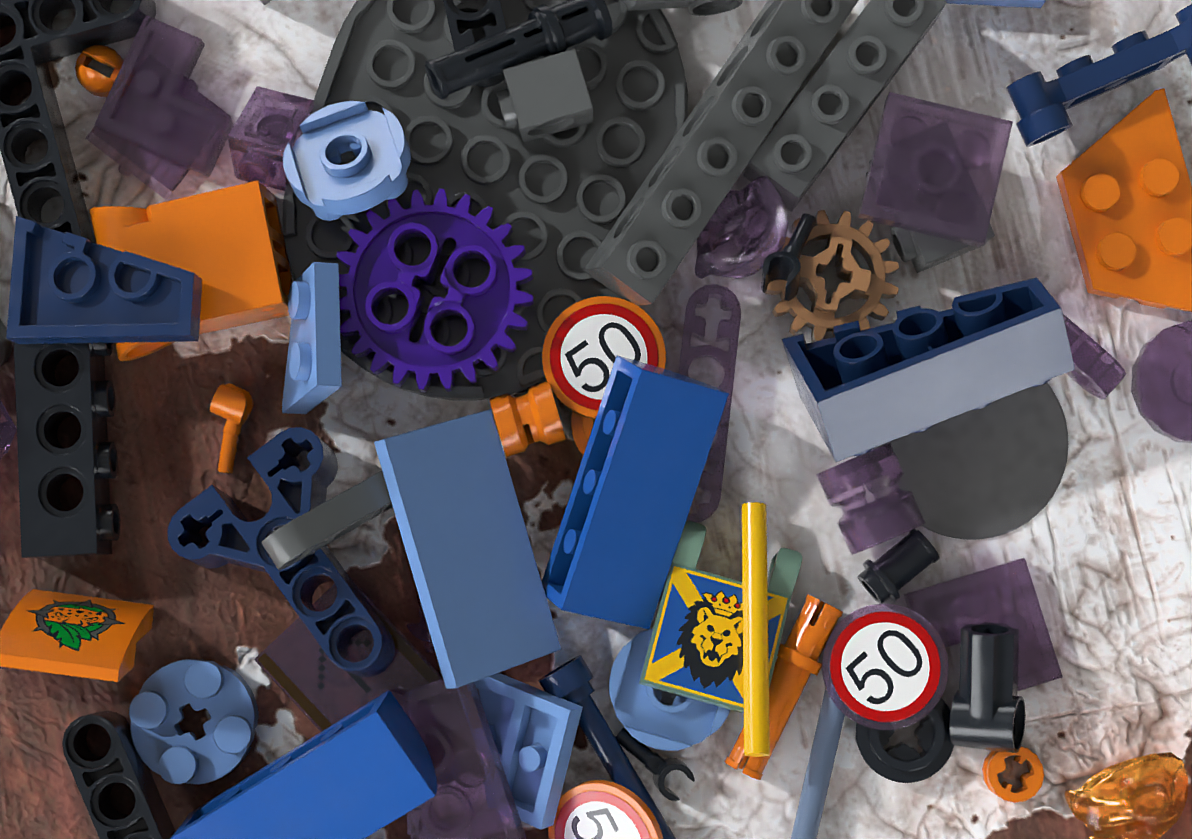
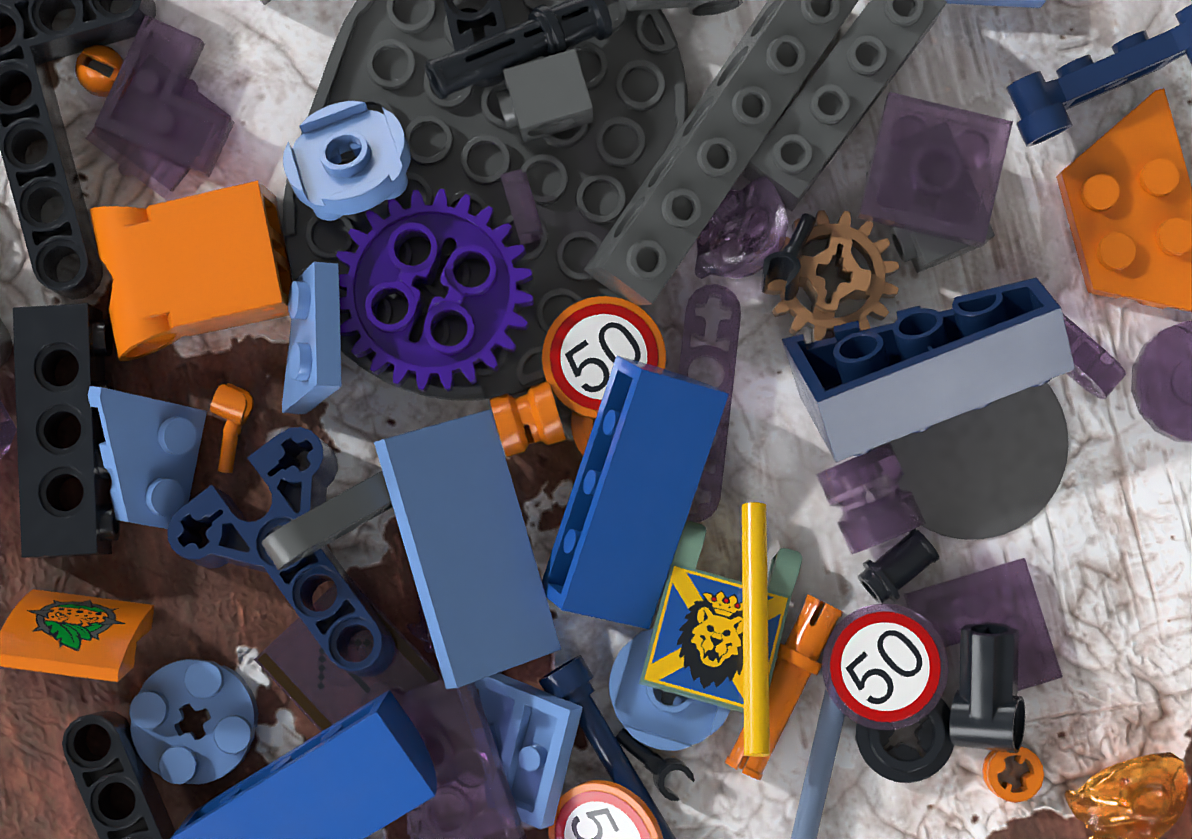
(95, 294): dark blue wing -> none
(148, 454): none -> medium blue wing
(263, 134): clear purple bracket -> none
(522, 206): none -> clear purple tile

